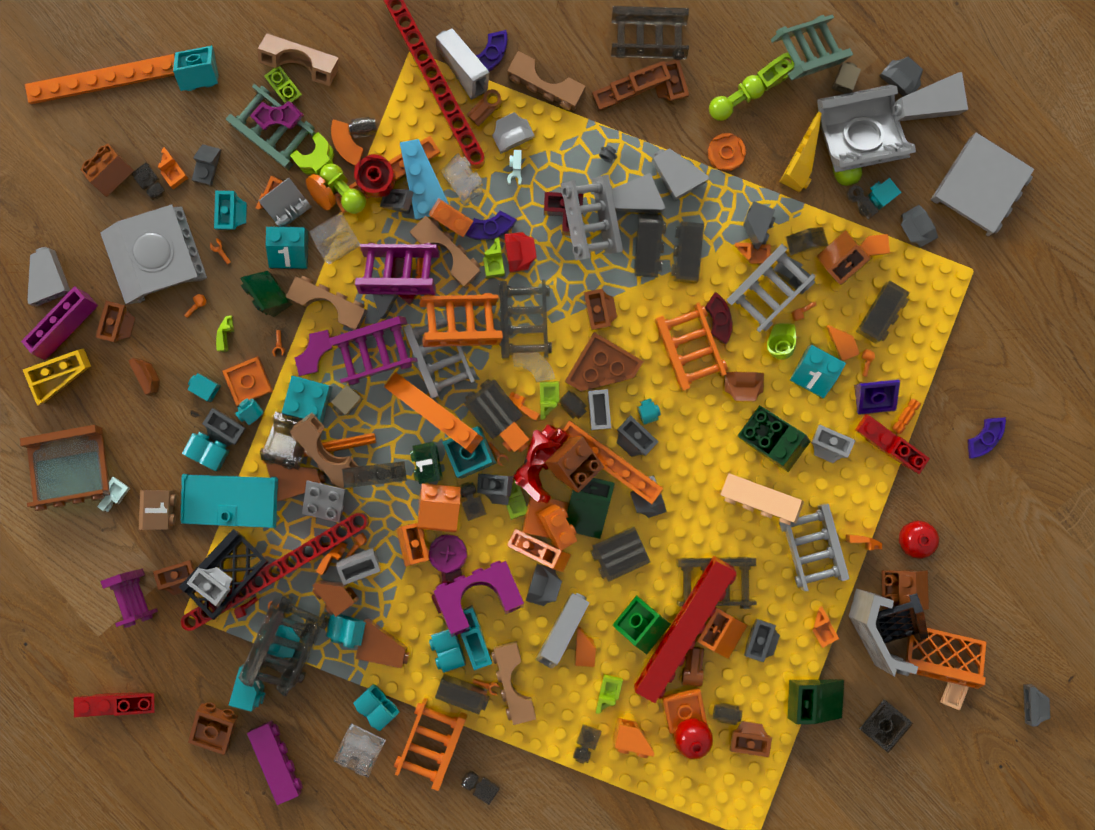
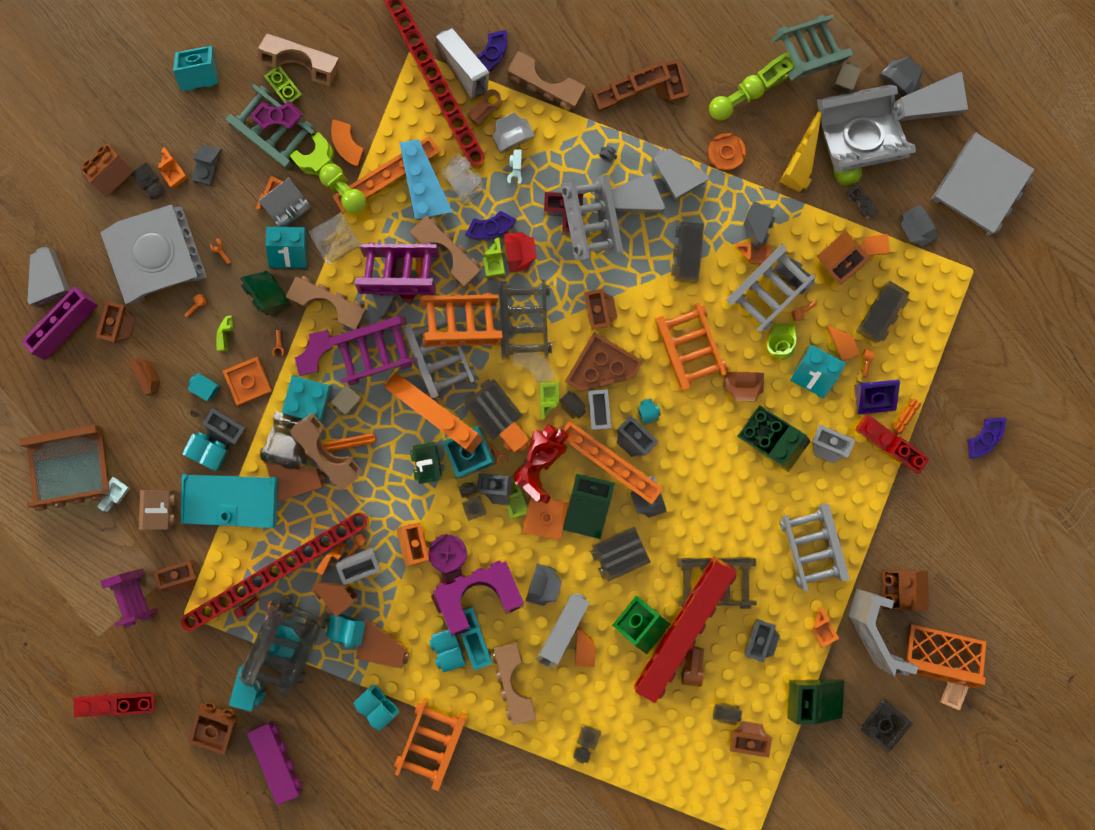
(55, 374): yellow wedge -> none
(100, 79): orange plate -> none
(211, 584): light grey slope -> none
(216, 559): black fence -> none
(229, 210): teal slope -> none
(249, 411): teal plate -> none
(323, 196): orange tile -> none
(323, 501): light grey hinge -> none
(359, 750): clear slope -> none
(362, 127): clear smoke brick -> none
(368, 167): red brick -> none
(374, 474): clear smoke brick -> none
(398, 200): dark grey slope -> none
(438, 507): orange slope -> none
(450, 217): orange brick -> none
(462, 694): clear smoke brick -> none
(484, 790): clear smoke plate -> none
(486, 685): orange hand -> none
(519, 401): orange slope -> none
(539, 550): orange slope -> none
(557, 526): orange brick -> none
(575, 463): dark orange slope -> none
(609, 692): lime slope -> none
(631, 738): orange slope -> none
(649, 15): clear smoke fence -> none
(649, 245): clear smoke wedge -> none
(683, 706): orange plate -> none
(693, 739): red cylinder -> none
(721, 318): dark red tile -> none
(721, 633): orange slope -> none
(762, 498): light nougat brick -> none
(806, 240): clear smoke slope -> none
(870, 543): orange slope -> none
(883, 193): teal brick -> none
(902, 621): black fence -> none
(918, 539): red cylinder -> none
(1035, 705): dark grey slope -> none

